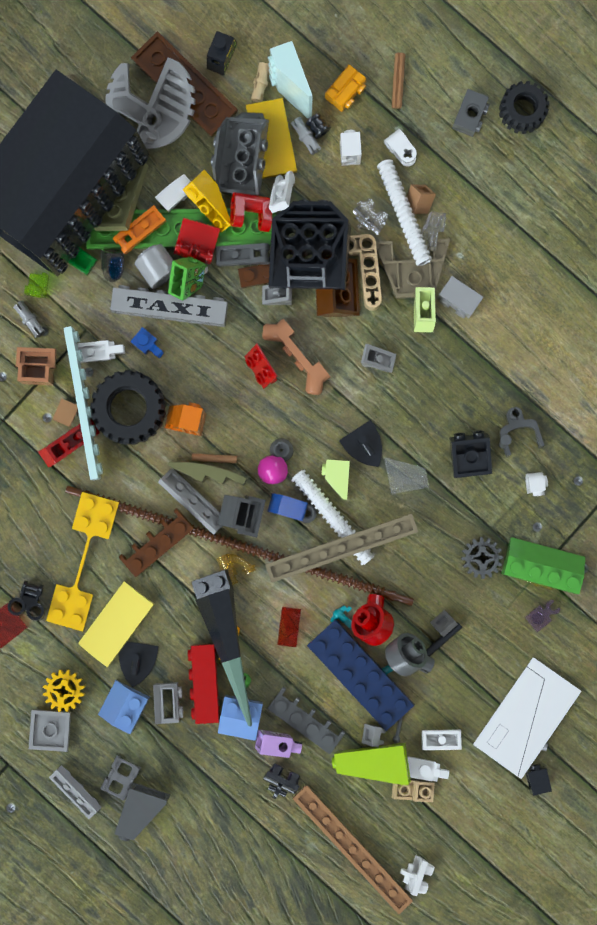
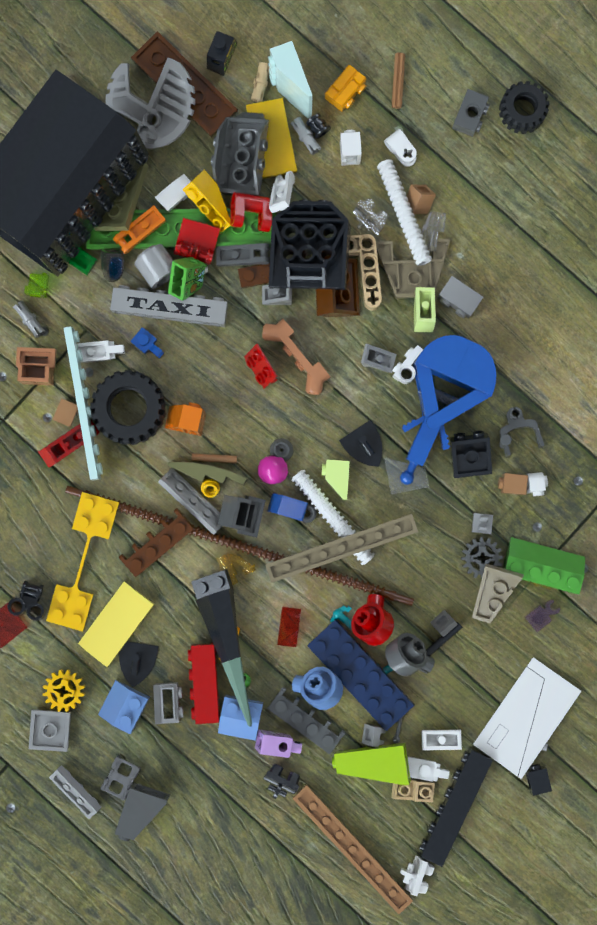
(210, 492): none -> yellow plate
(319, 687): none -> medium blue piece
(411, 356): none -> white plate
(455, 806): none -> black brick
(461, 364): none -> blue piece
(482, 523): none -> light grey tile
(494, 590): none -> dark tan wing
(513, 484): none -> medium nougat brick

